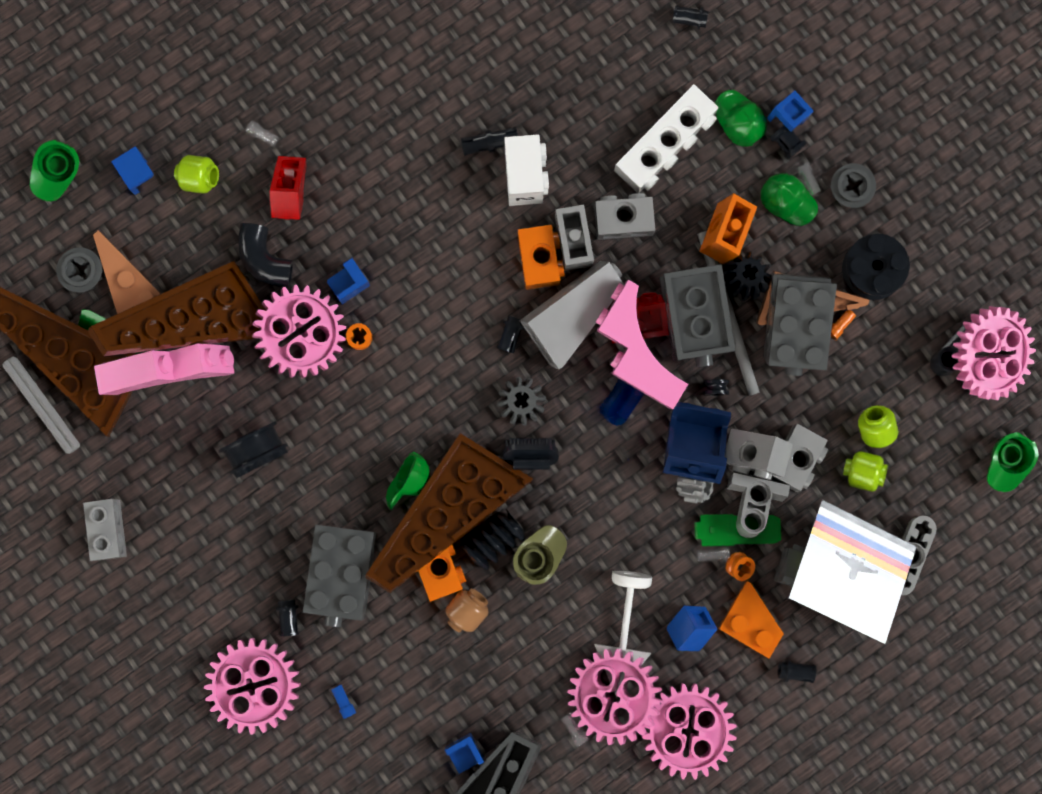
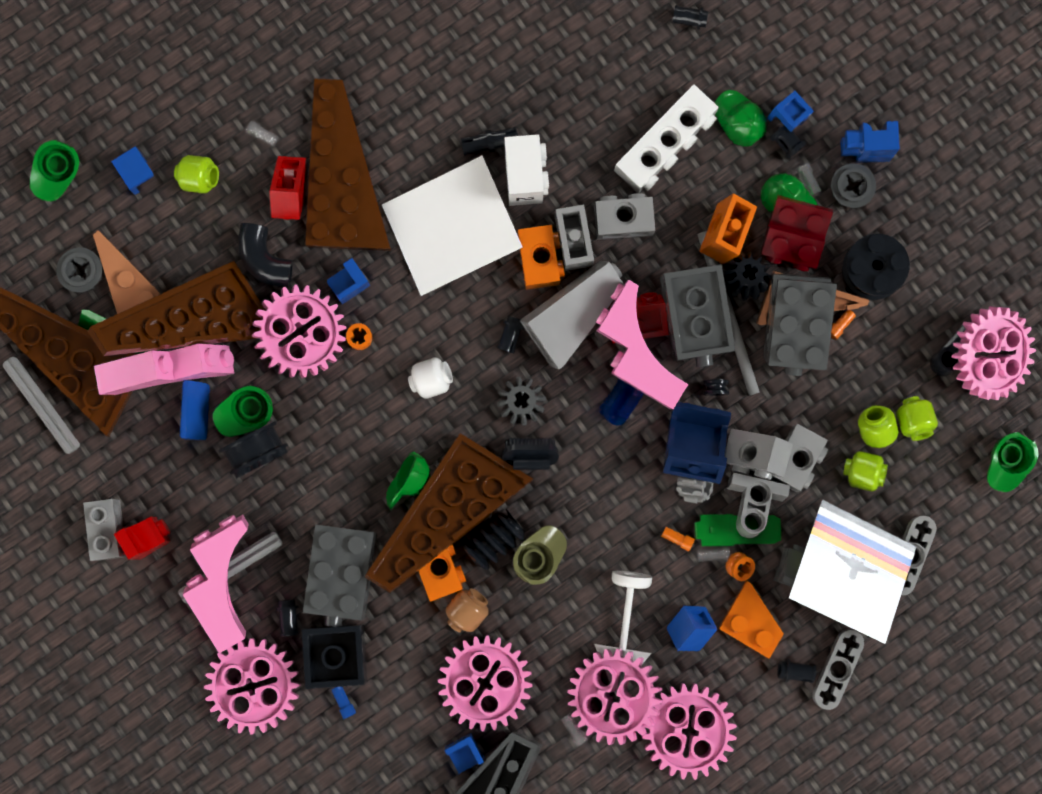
(143, 538): none -> red arch
(194, 410): none -> blue slope
(210, 594): none -> bright pink arch
(243, 411): none -> green piece
(248, 556): none -> light grey axle
(334, 656): none -> black brick
(340, 190): none -> reddish brown wing
(430, 377): none -> white head
(452, 225): none -> white sticker
(507, 696): none -> bright pink gear
(684, 541): none -> orange piece
(796, 233): none -> dark red plate
(838, 645): none -> light grey beam
(871, 145): none -> blue hips
(917, 418): none -> lime head

